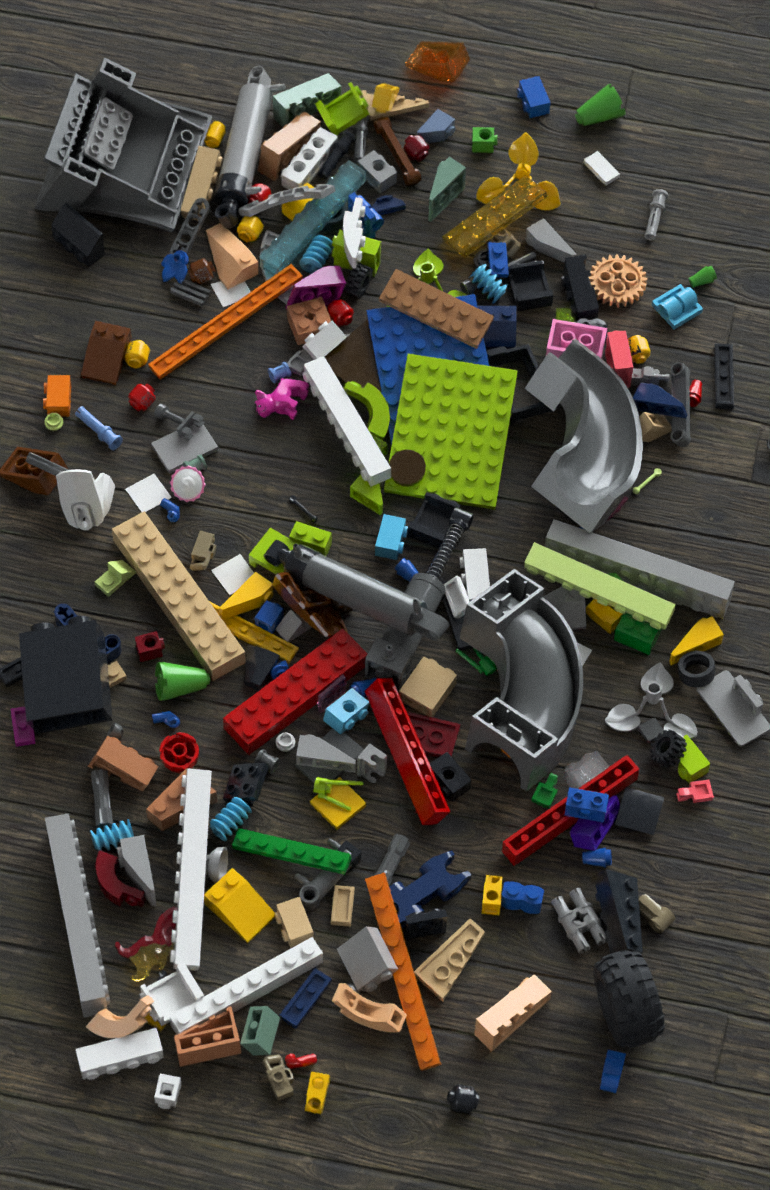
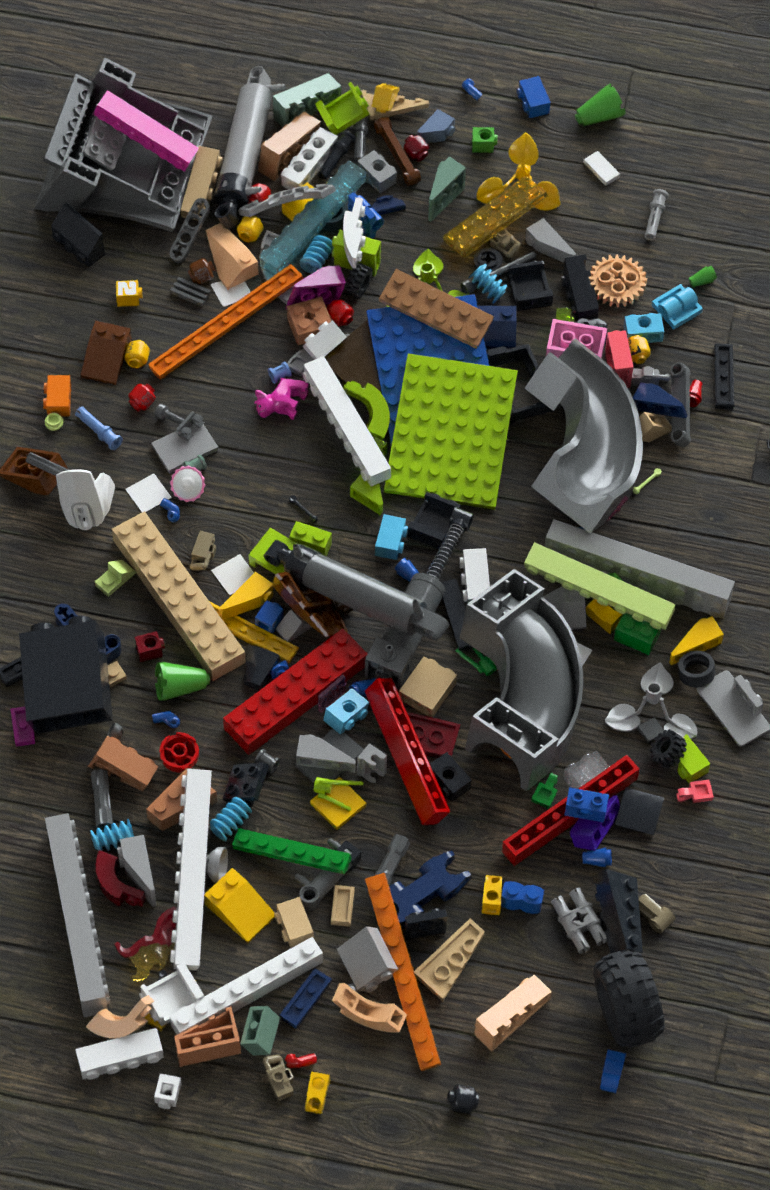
(128, 293): none -> yellow brick
(145, 131): none -> brick
(175, 266): blue plate -> none
(215, 134): yellow brick -> none
(285, 742): white plate -> none
(407, 468): dark brown tile -> none
(439, 60): clear orange slope -> none
(456, 596): white tile -> none
(470, 89): none -> blue arm
(498, 259): blue plate -> none
(653, 326): none -> medium azure brick

